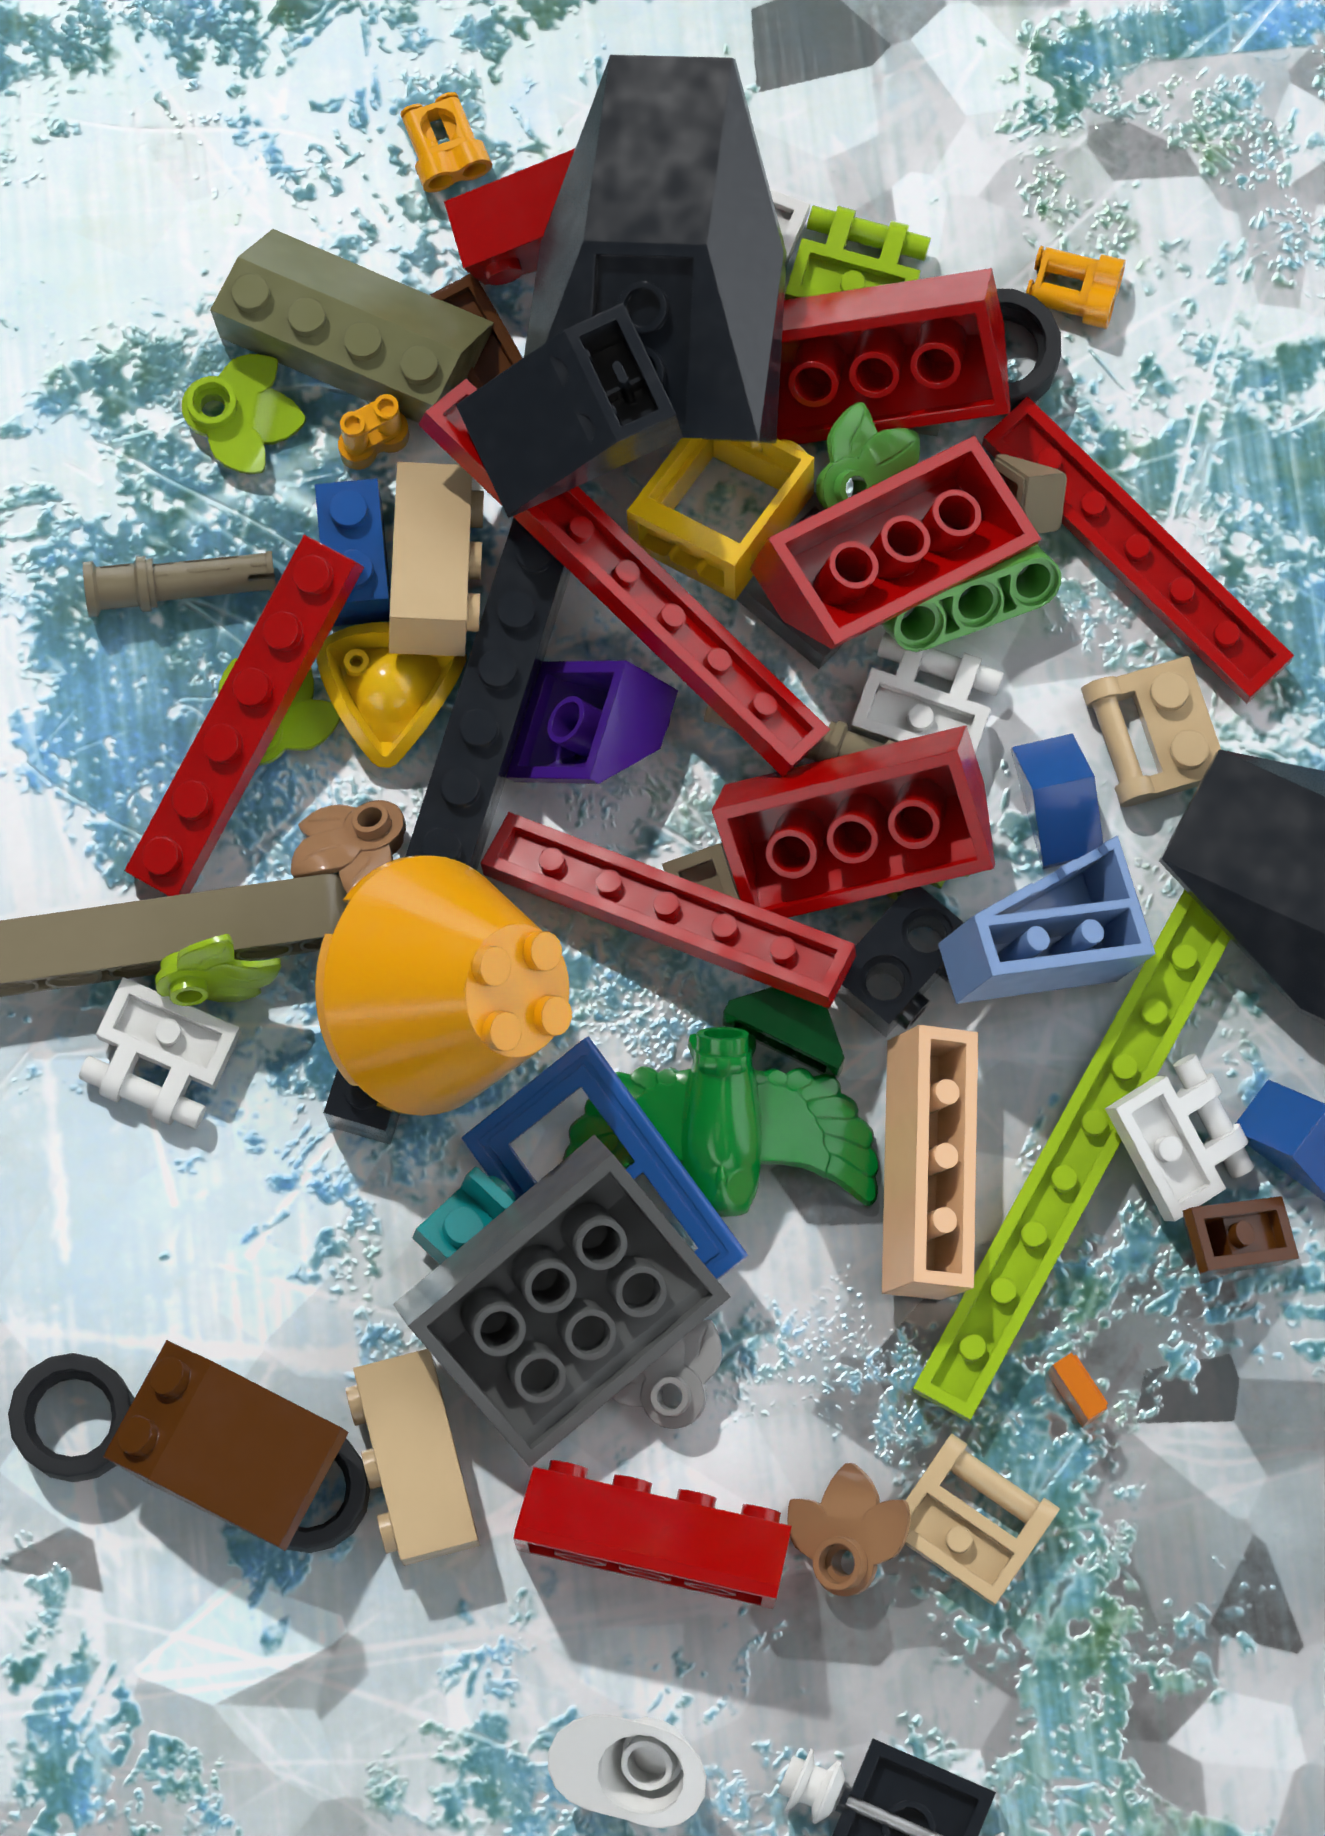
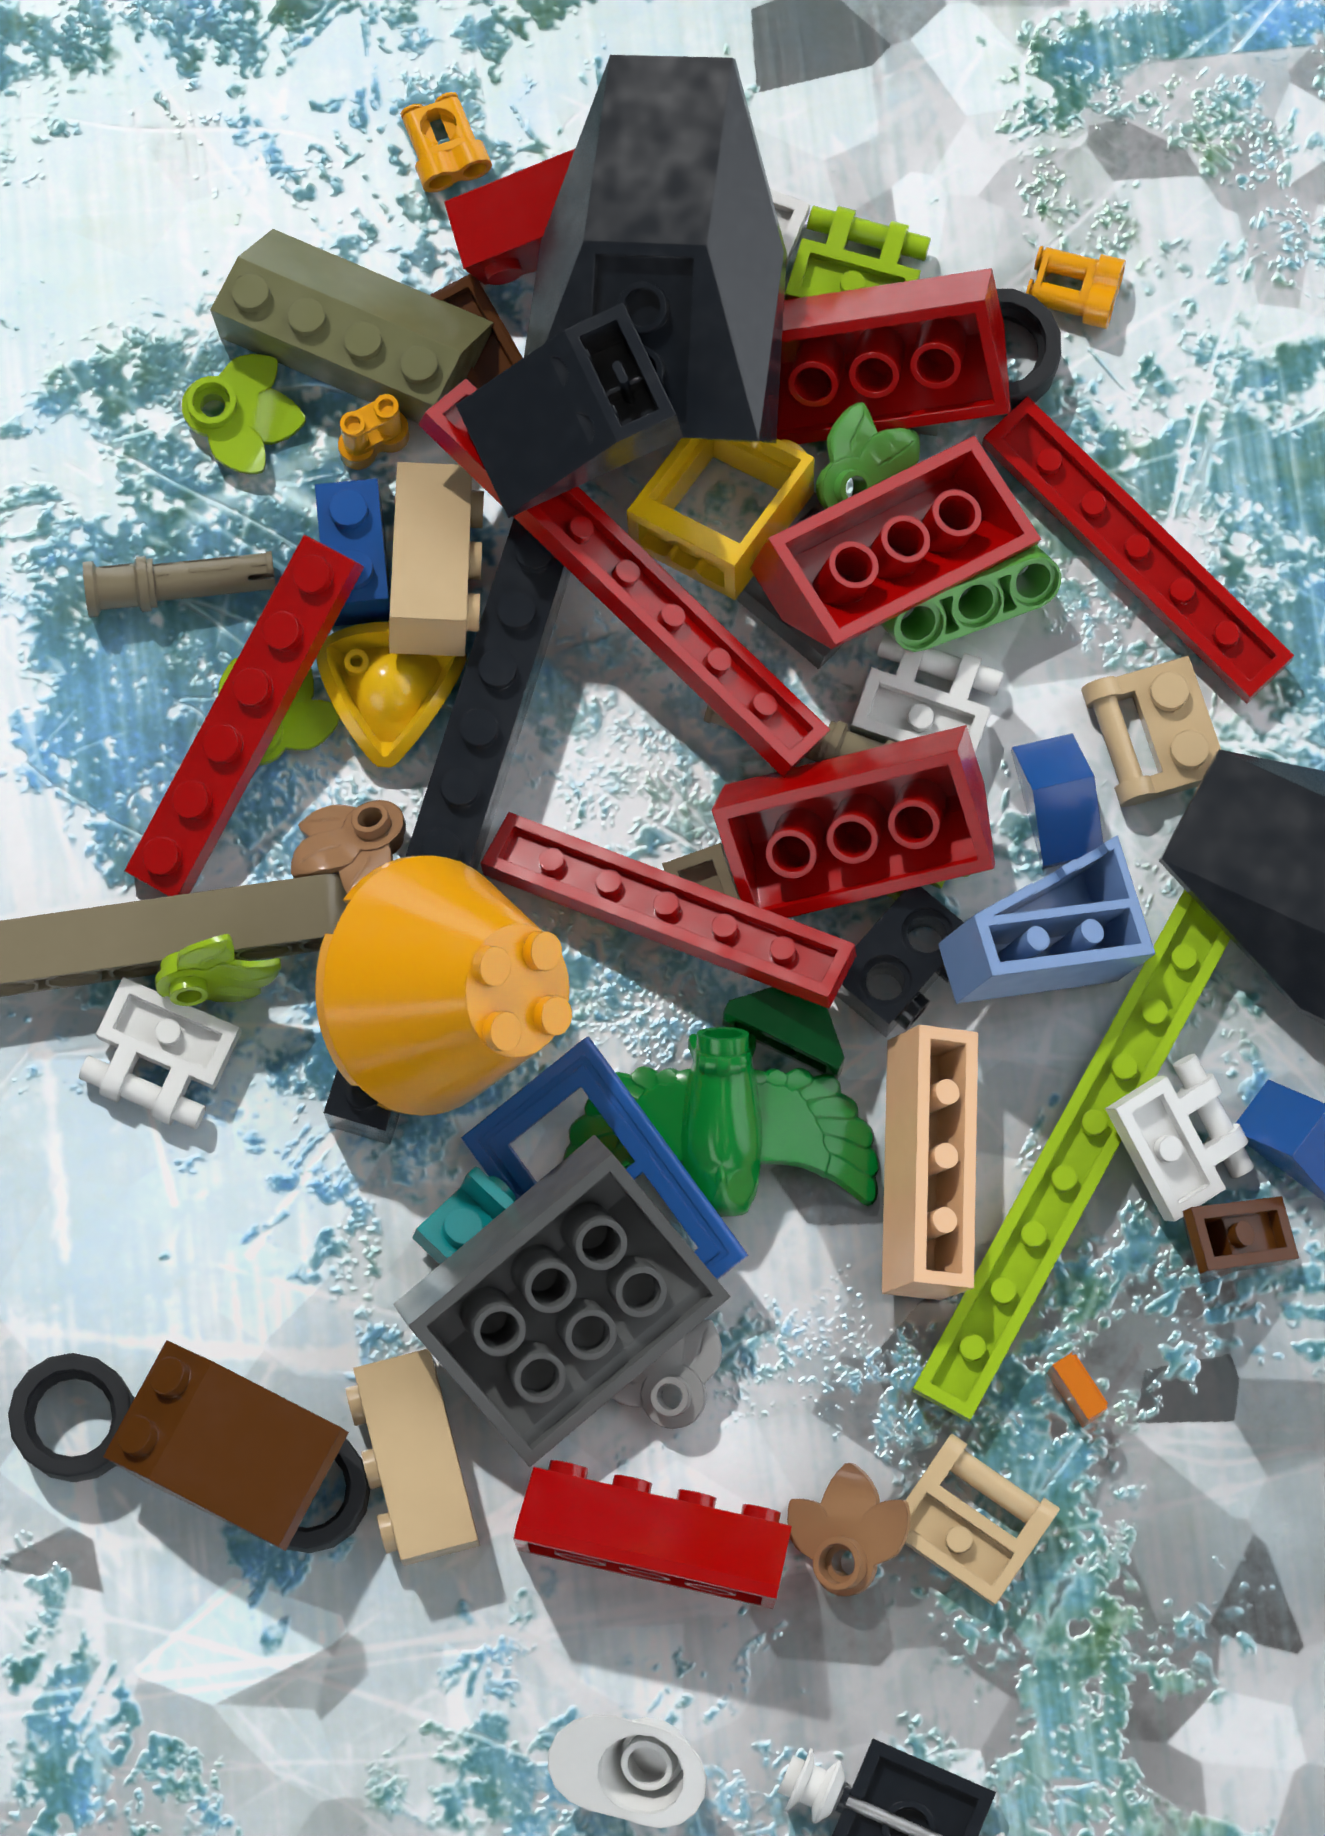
(590, 722): dark purple slope -> none
(1037, 490): dark tan slope -> none

